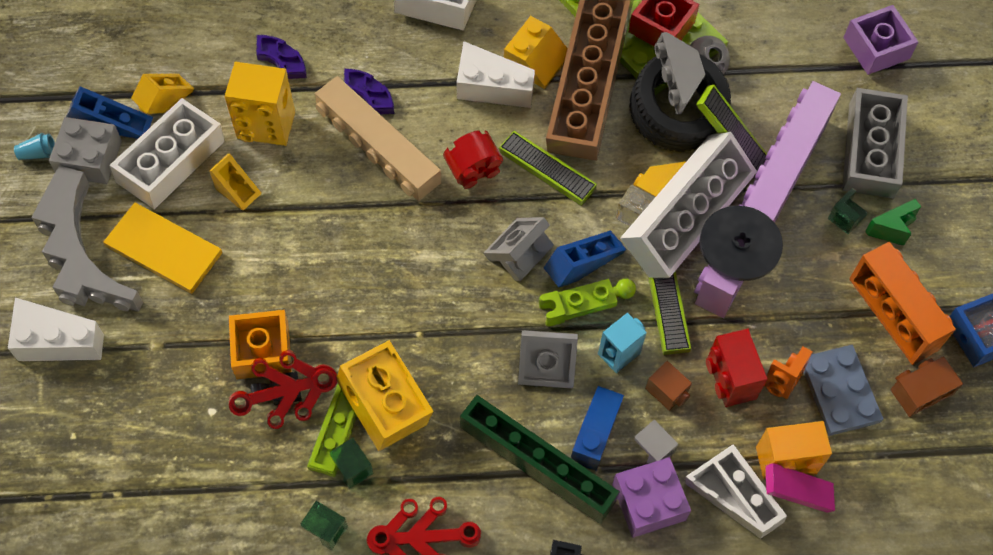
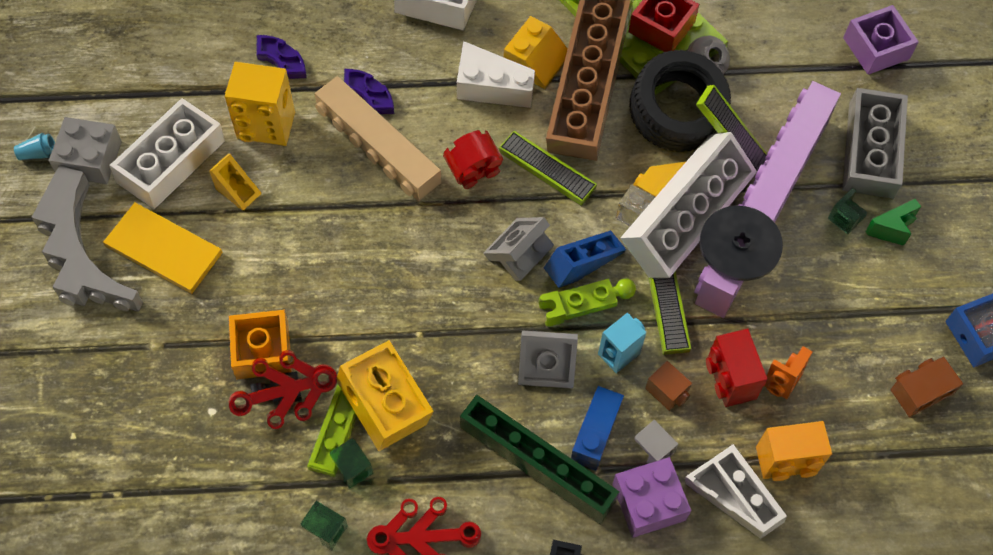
(52, 335): white wedge -> none
(98, 108): blue slope -> none
(160, 92): yellow slope -> none
(680, 69): light grey slope -> none
(800, 488): dark pink tile -> none
(841, 390): sand blue plate -> none
(901, 303): orange brick -> none

